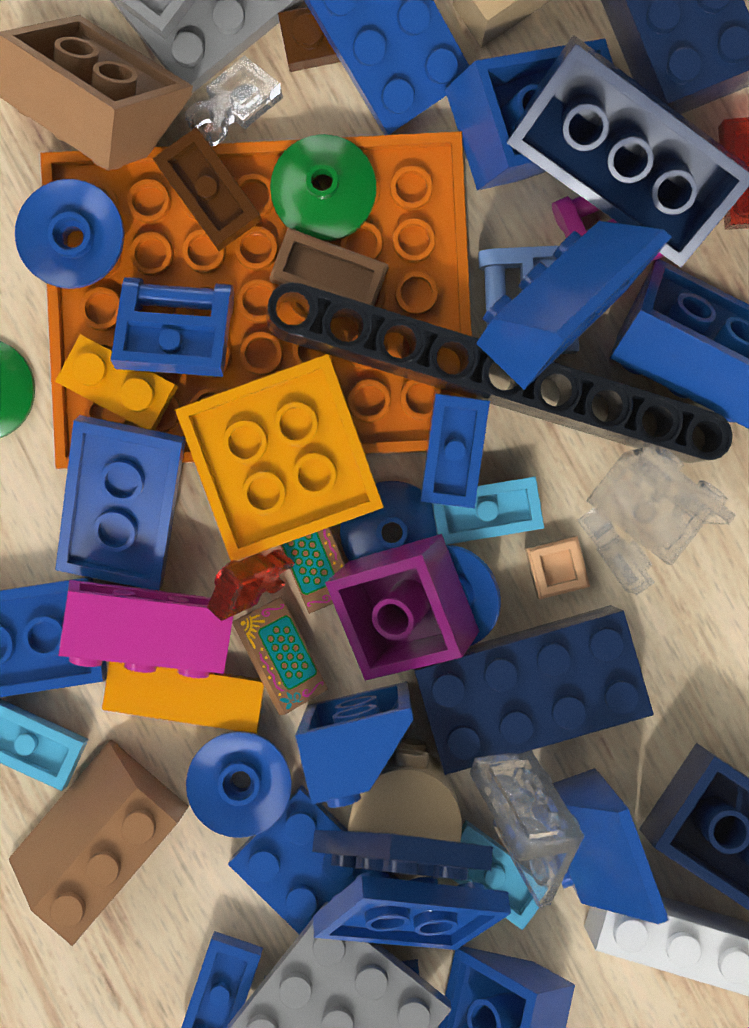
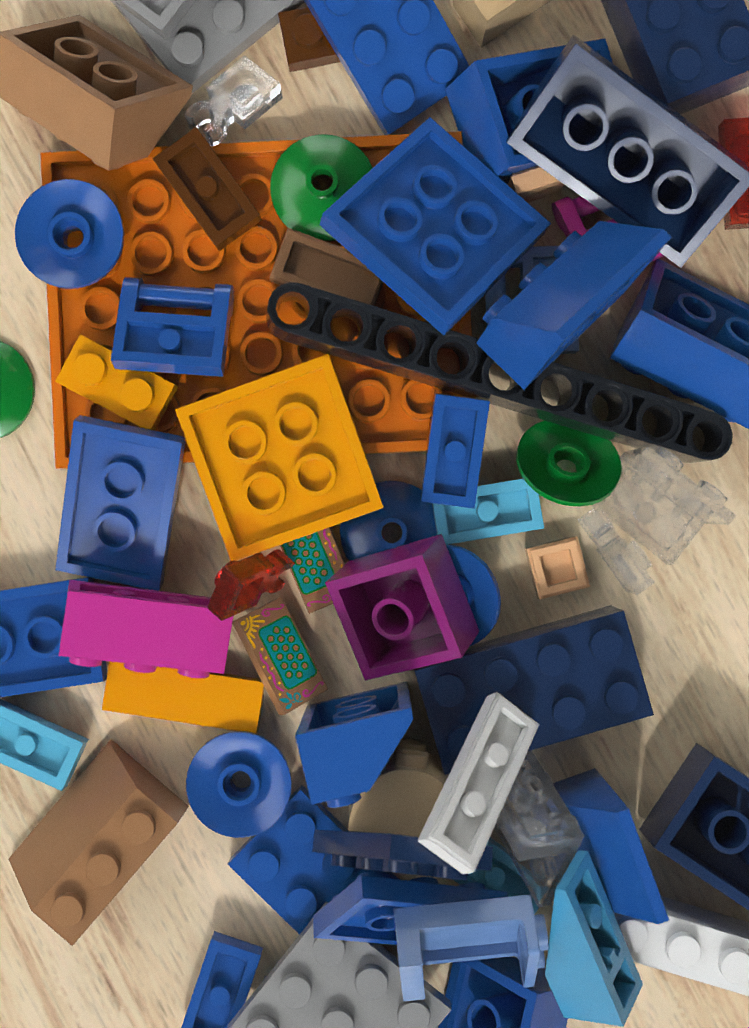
(435, 225): none -> blue plate
(468, 933): none -> medium blue panel
(479, 784): none -> white tile
(534, 184): none -> light nougat tile
(568, 464): none -> green dish
(587, 952): none -> dark azure slope

